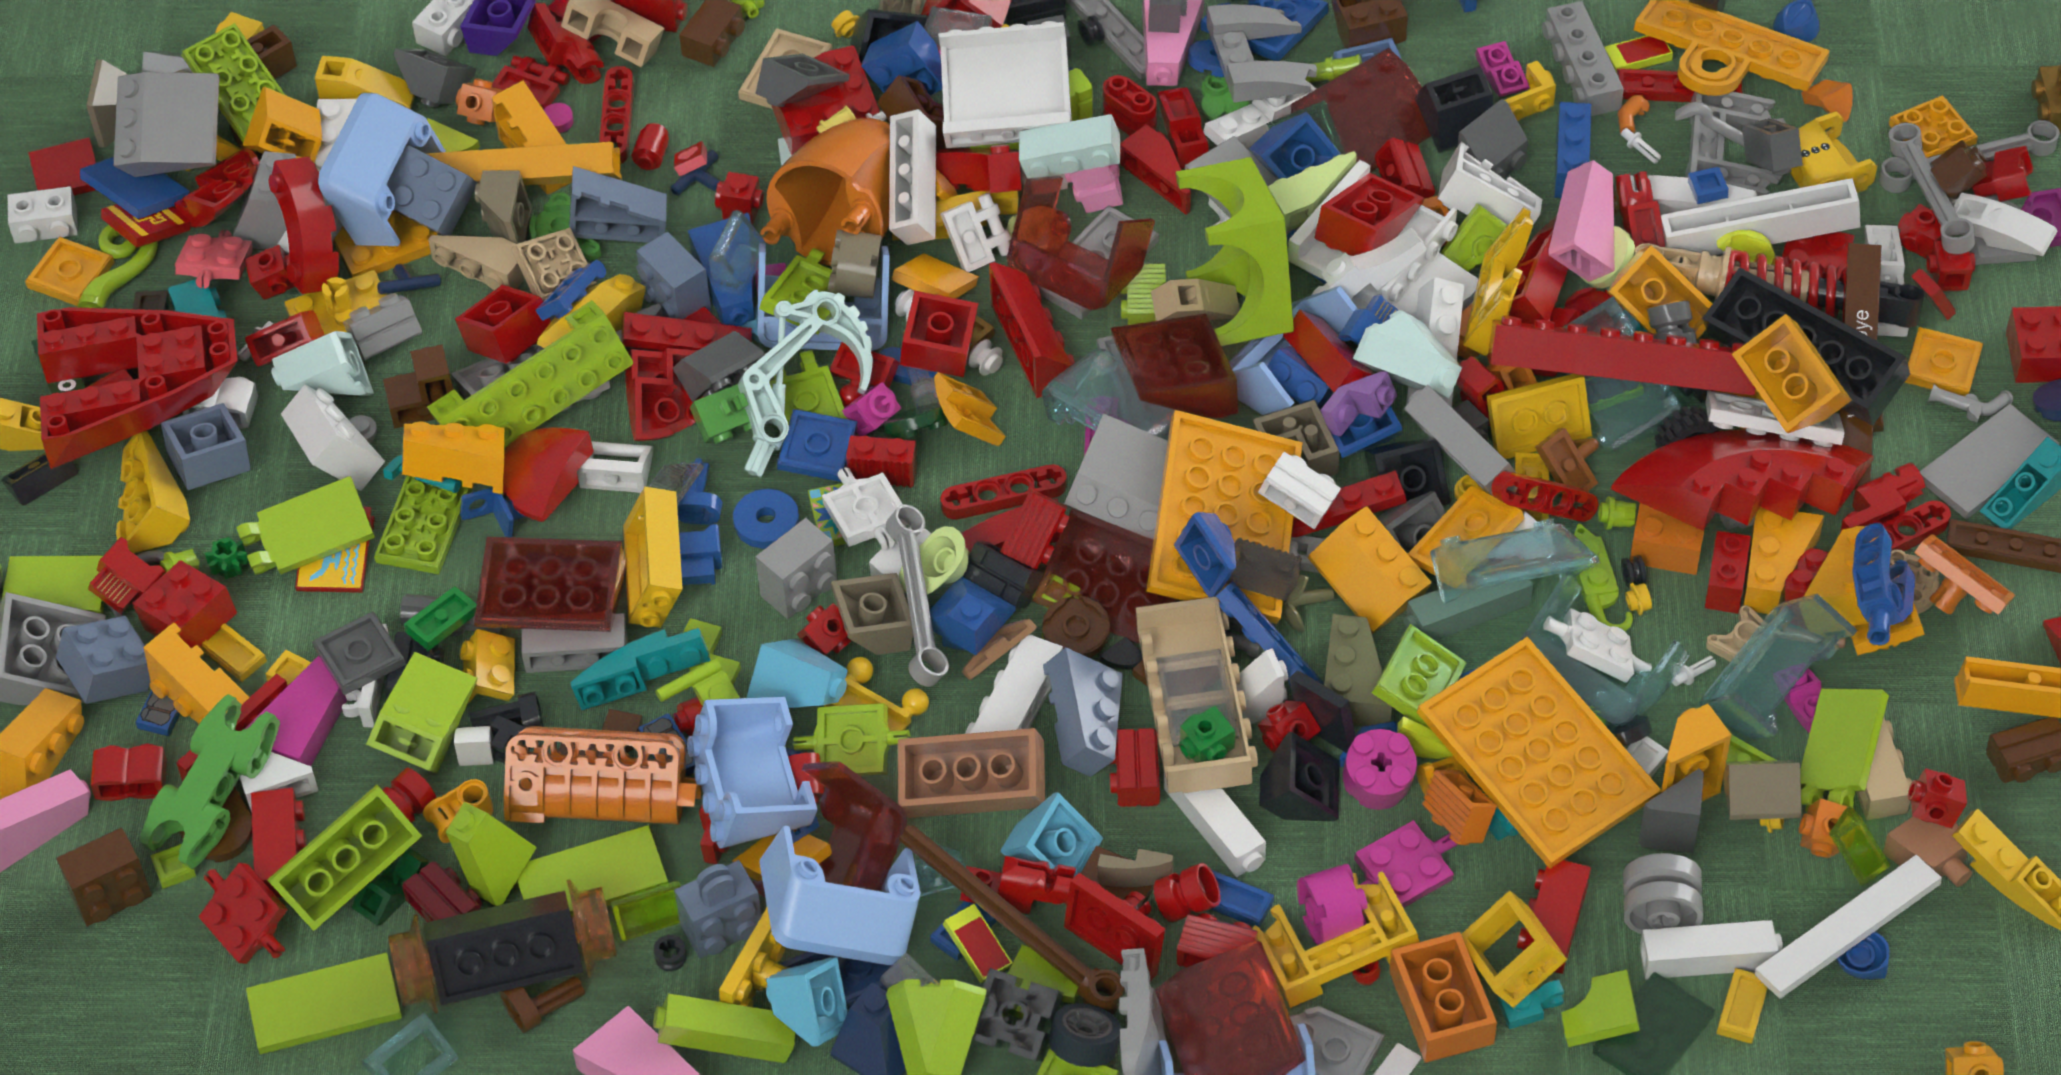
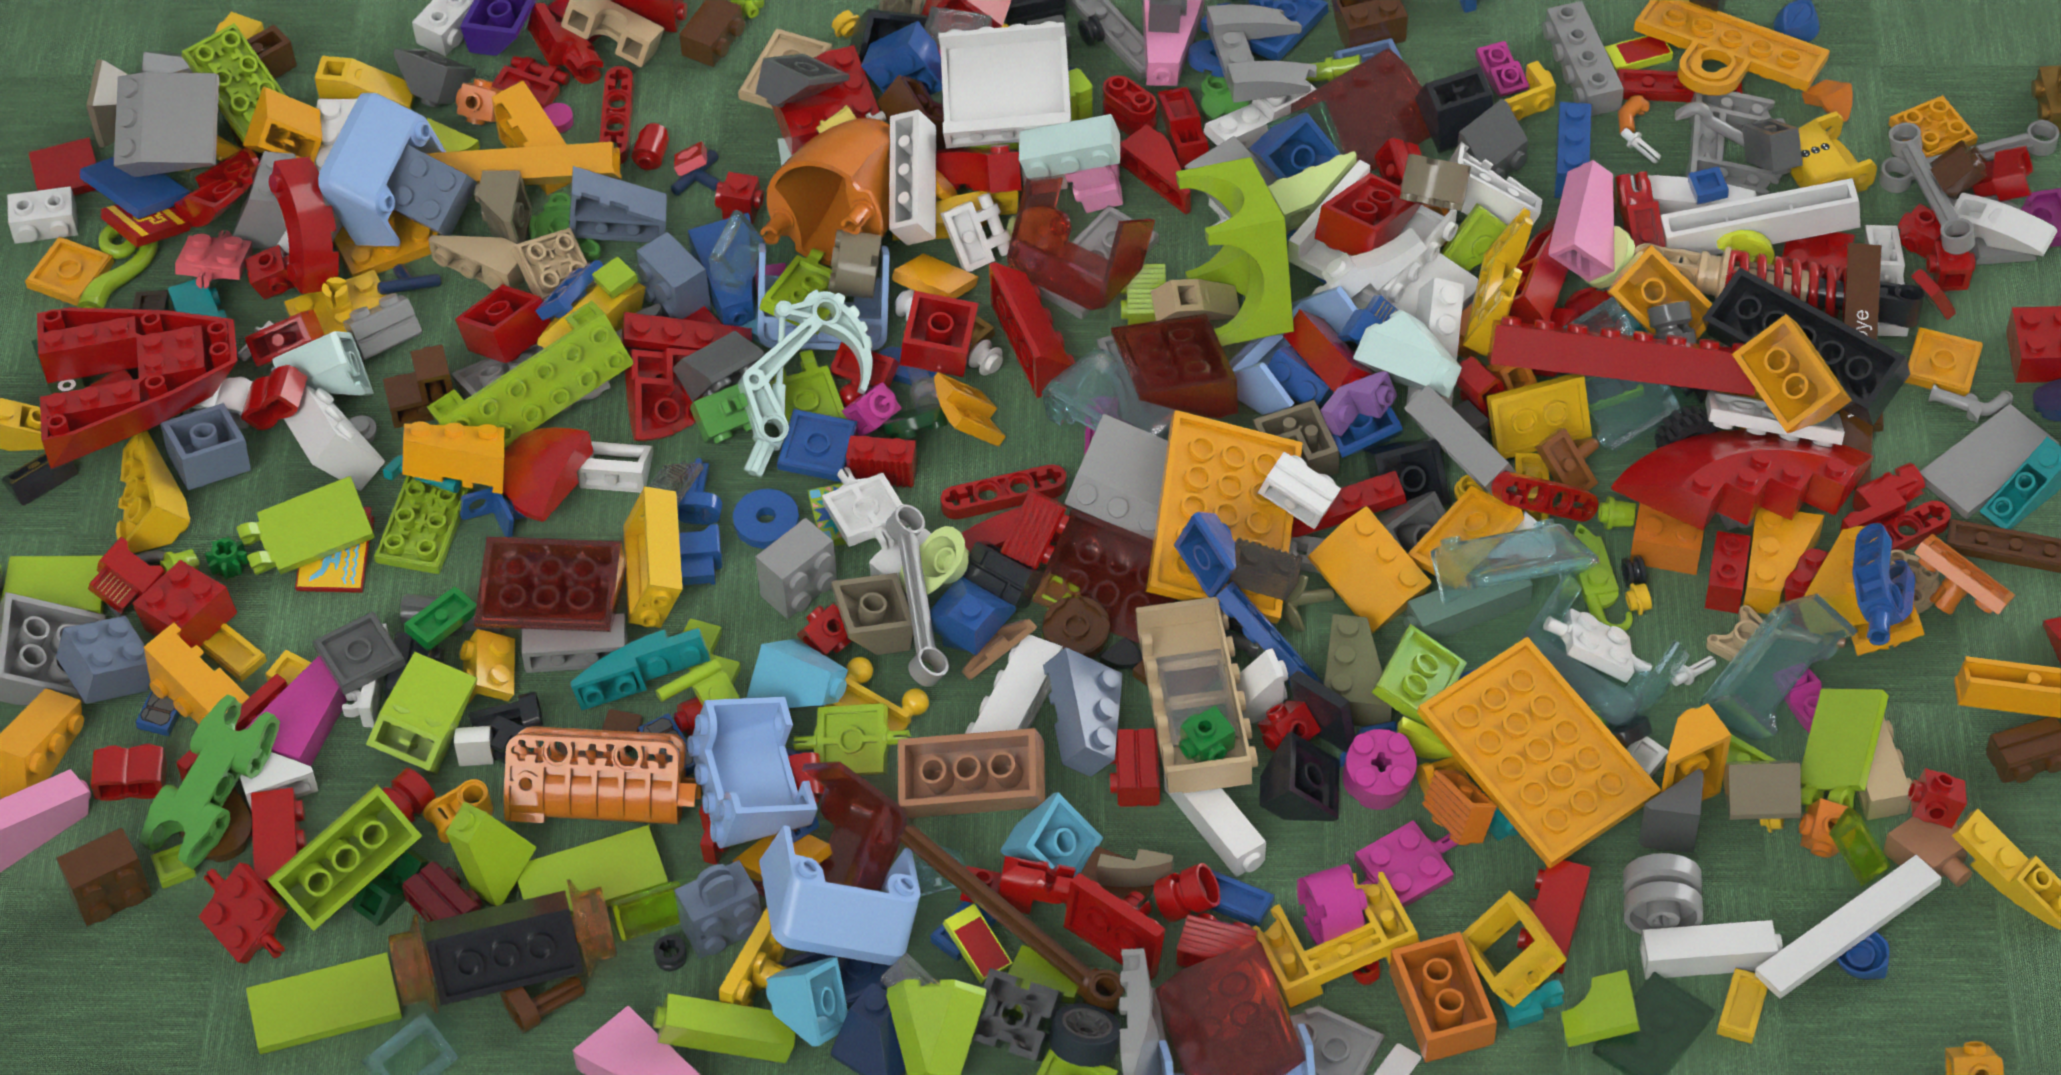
(274, 397): none -> red brick
(615, 277): none -> lime tile
(1435, 182): none -> dark tan brick

